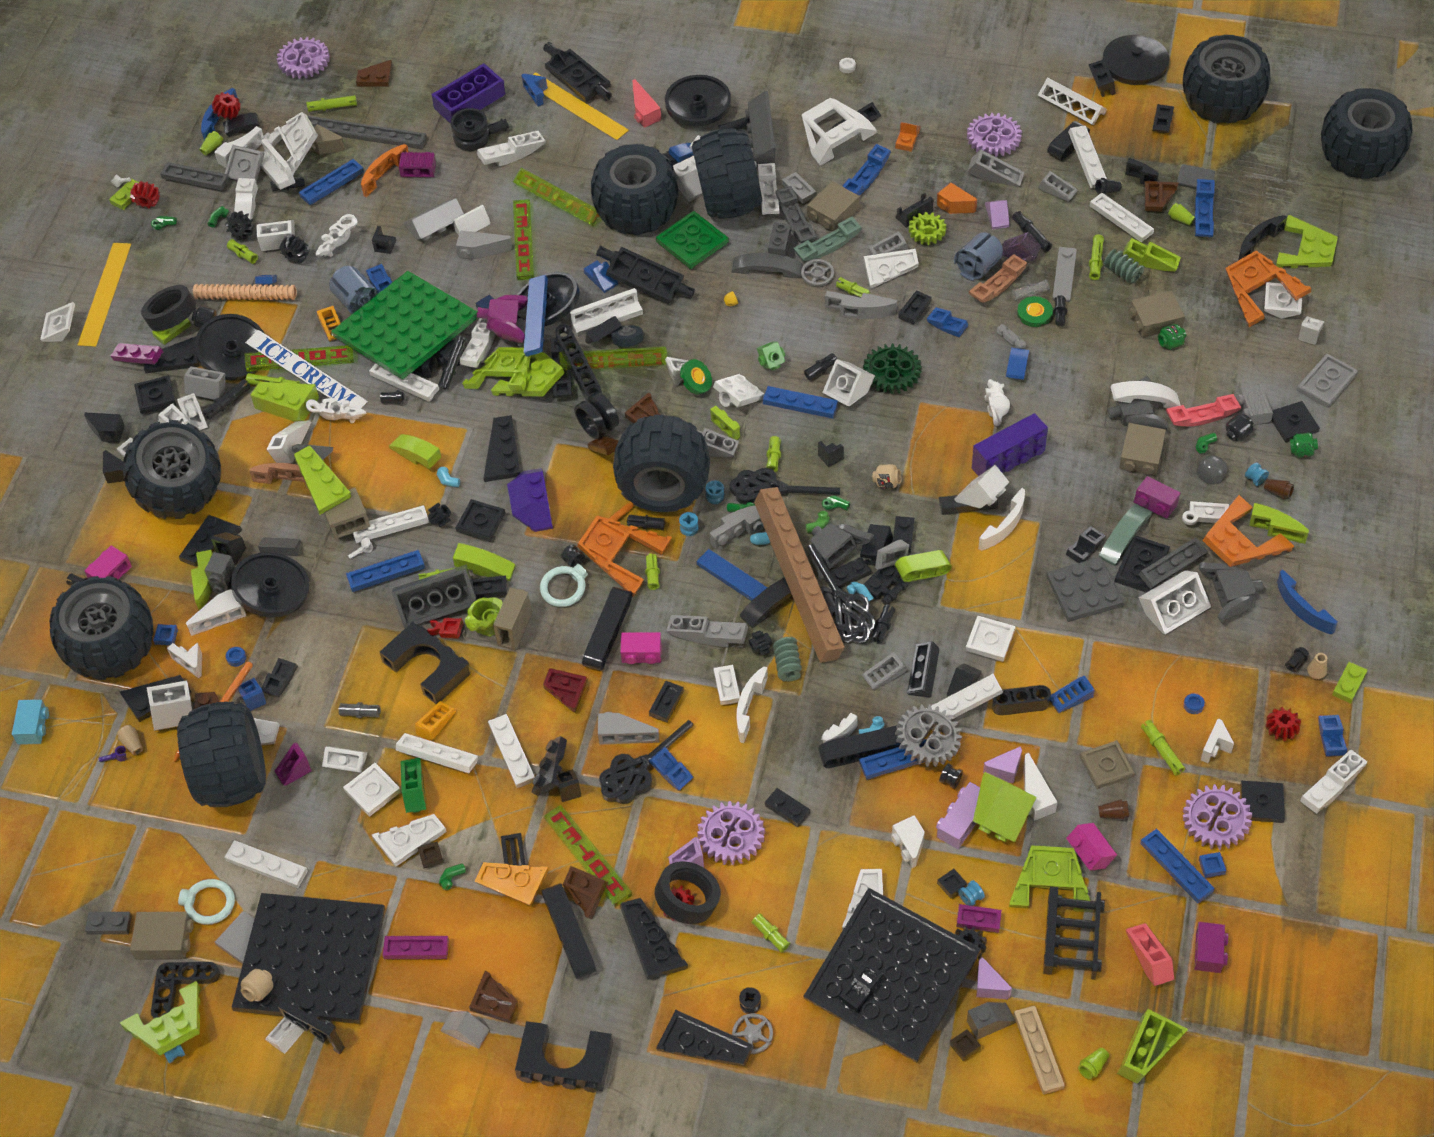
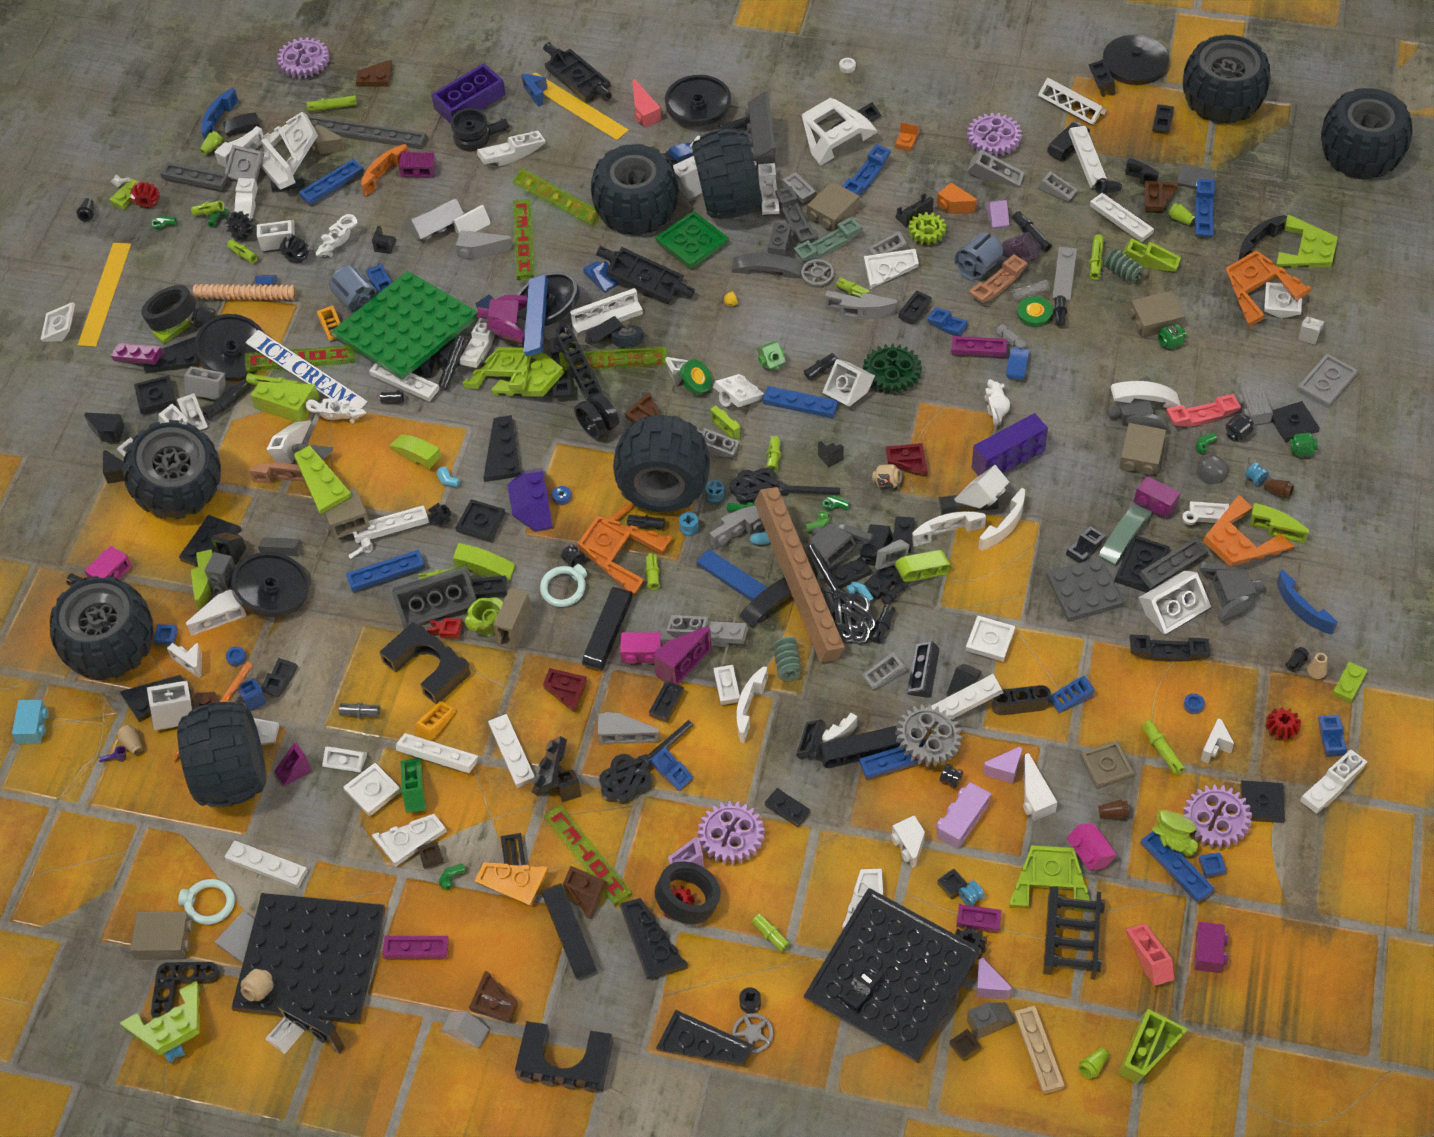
(86, 210): none -> black cone
(108, 923): dark grey plate -> none
(207, 208): none -> lime pin
(226, 105): red gear -> none
(561, 495): none -> blue tile
(603, 445): reddish brown tile -> none
(681, 655): none -> magenta slope
(760, 642): black gear -> none
(810, 739): none -> black tile
(876, 725): medium azure arm -> none
(908, 458): none -> dark red wing
(970, 520): none -> white slope
(979, 346): none -> magenta plate
(1002, 807): lime slope -> none
(1169, 650): none -> black slope
(1176, 831): none -> lime piece

